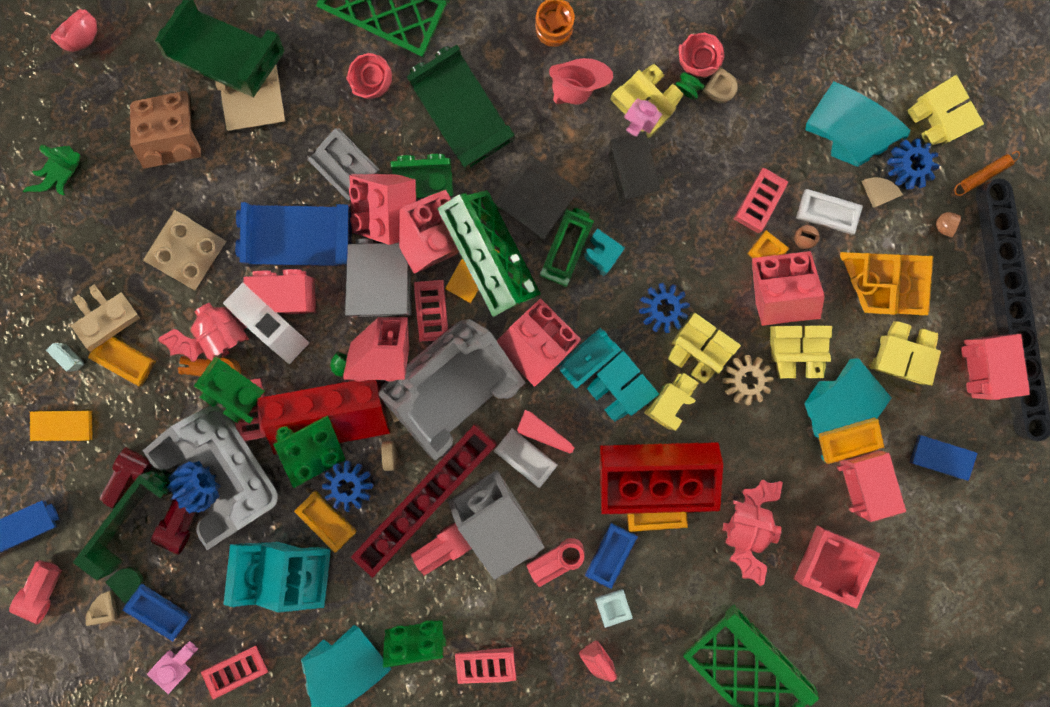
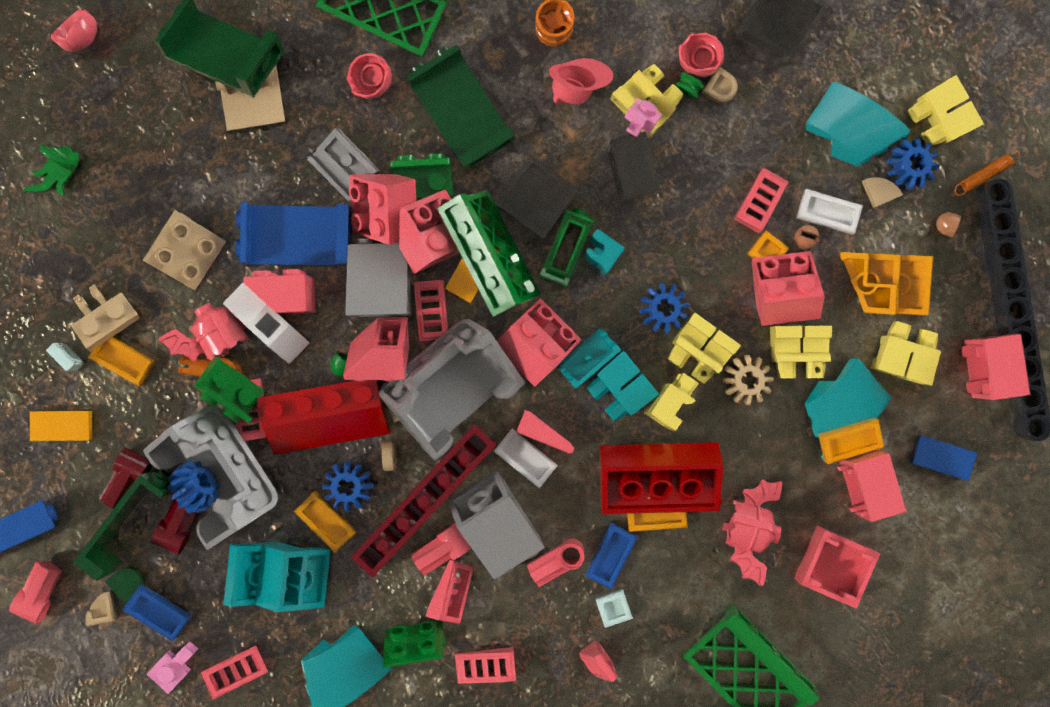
(162, 130): nougat bracket -> none
(308, 450): green hinge -> none
(448, 602): none -> coral slope

